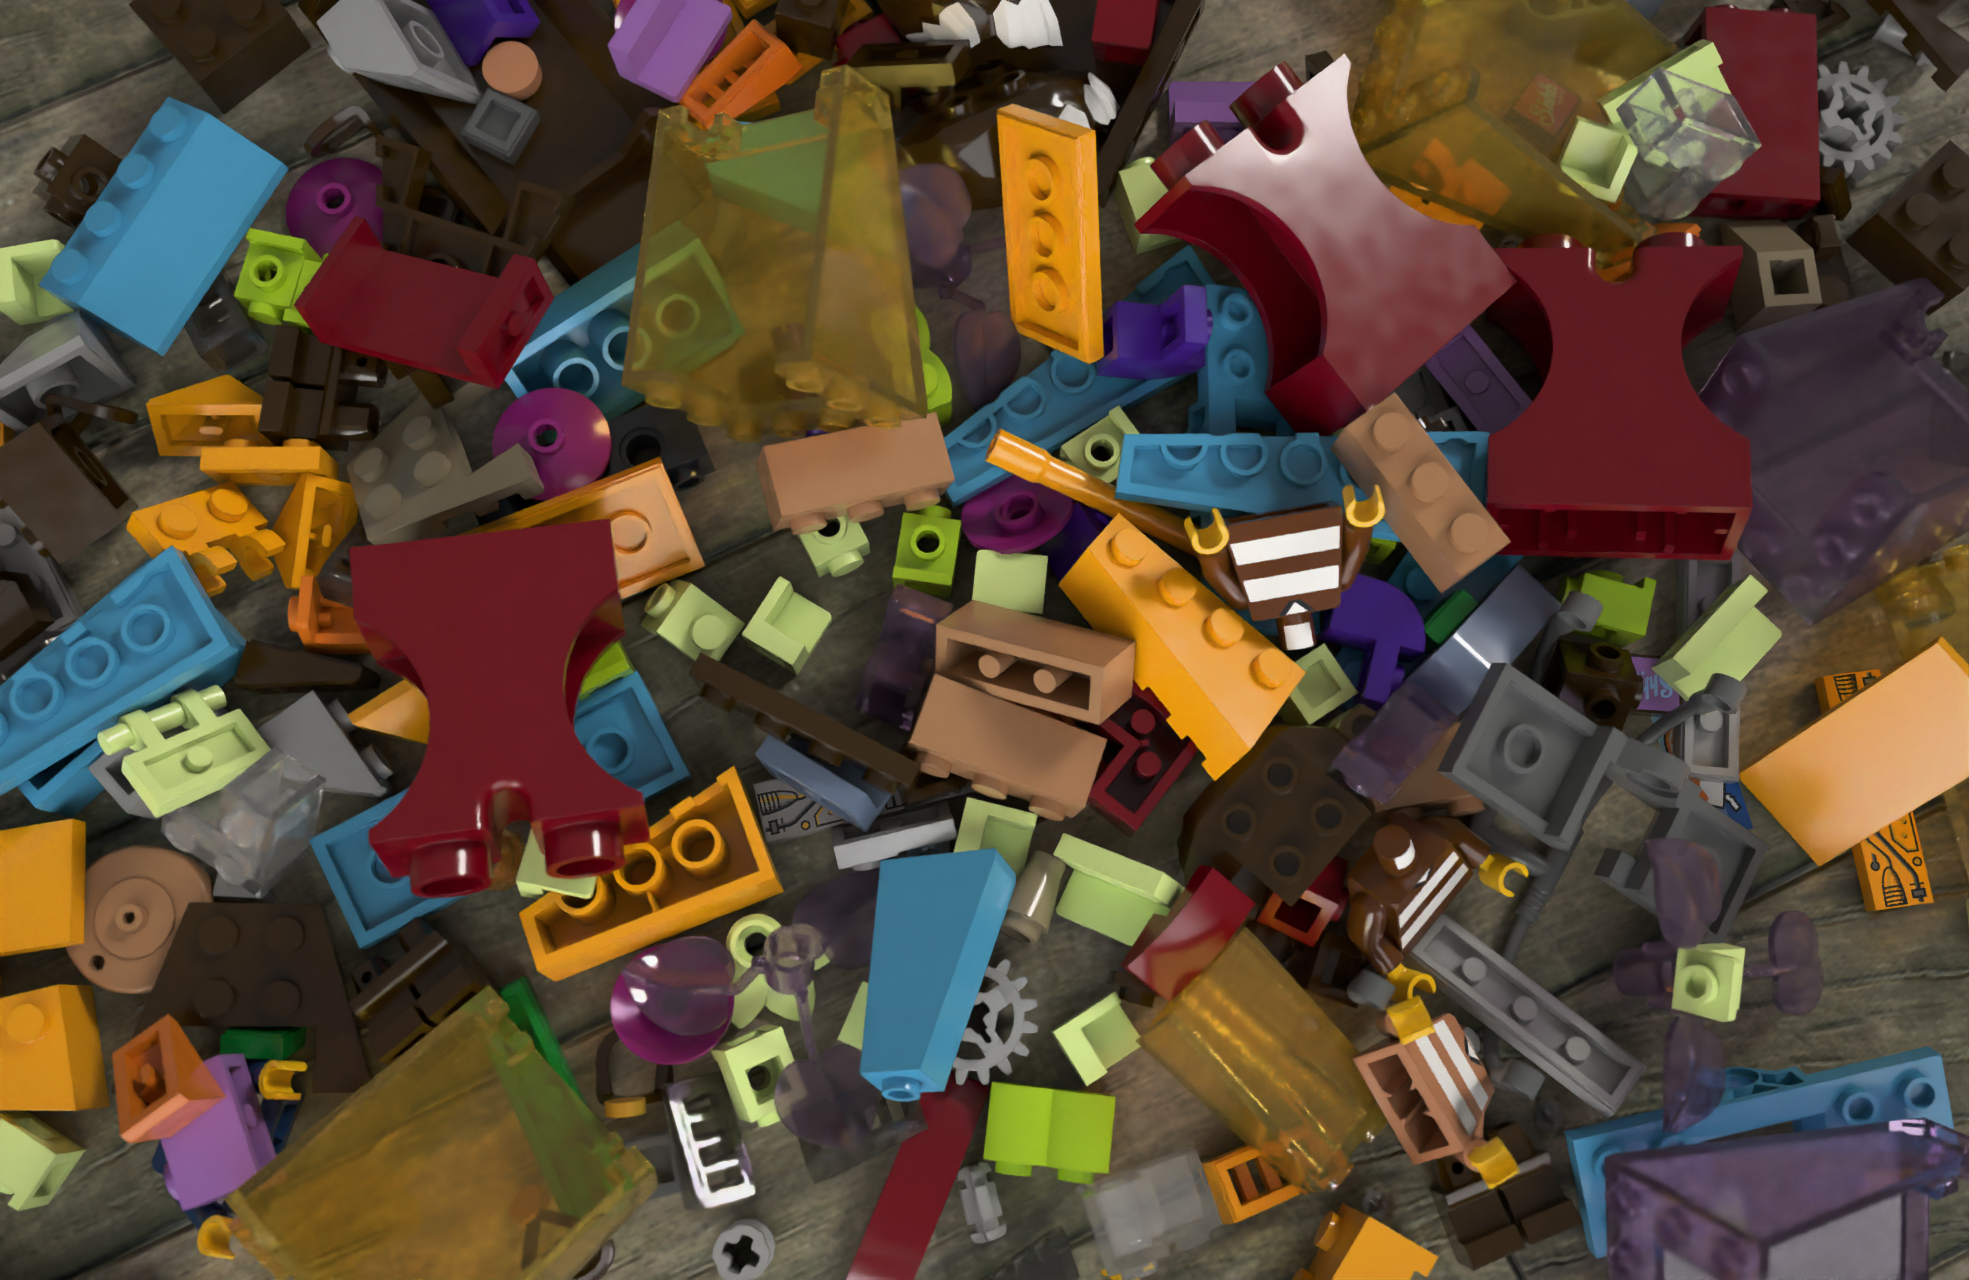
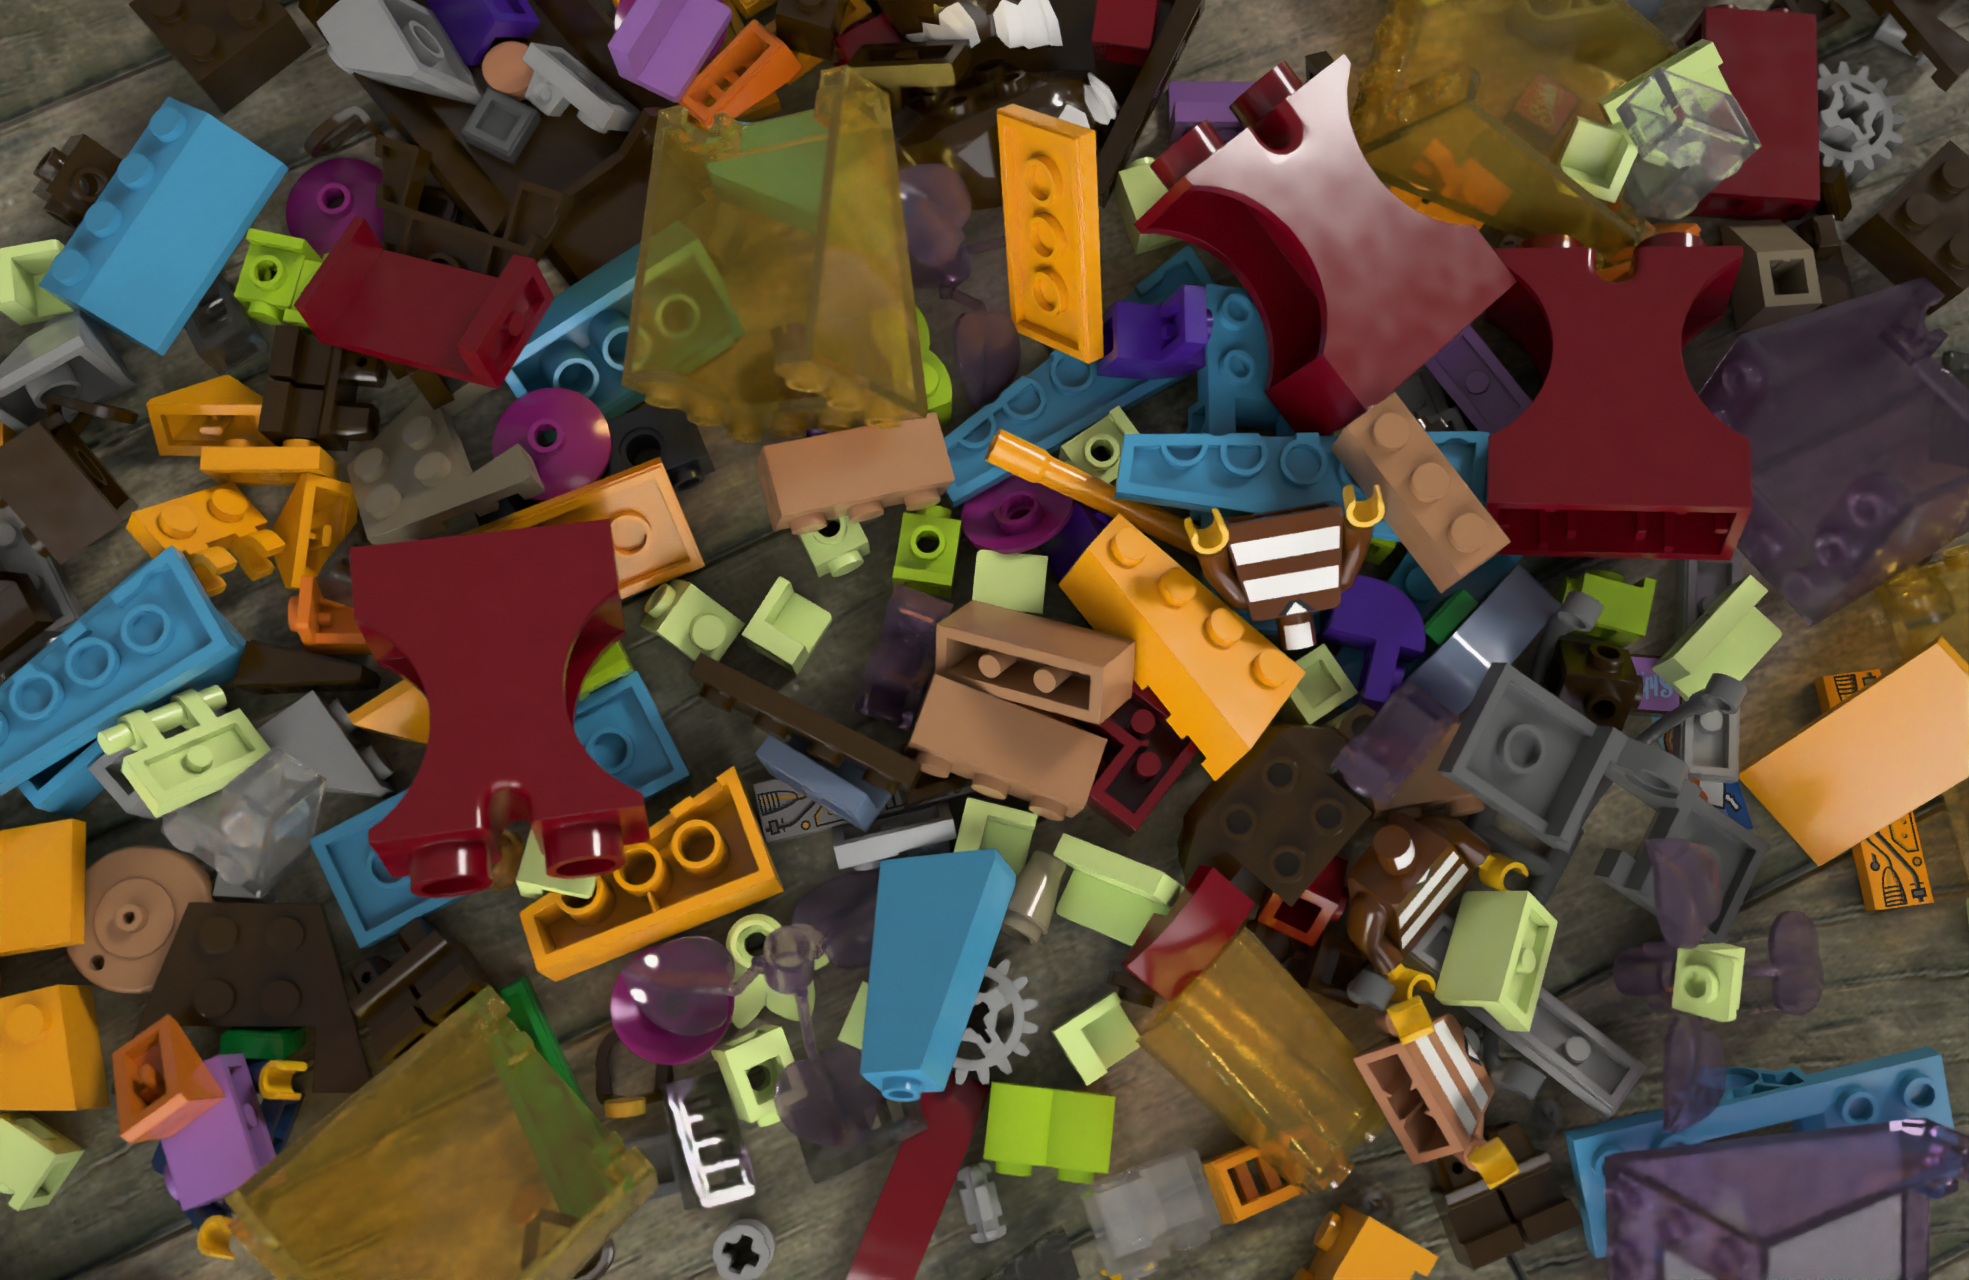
(564, 80): none -> light grey hinge
(1498, 956): none -> yellowish green panel

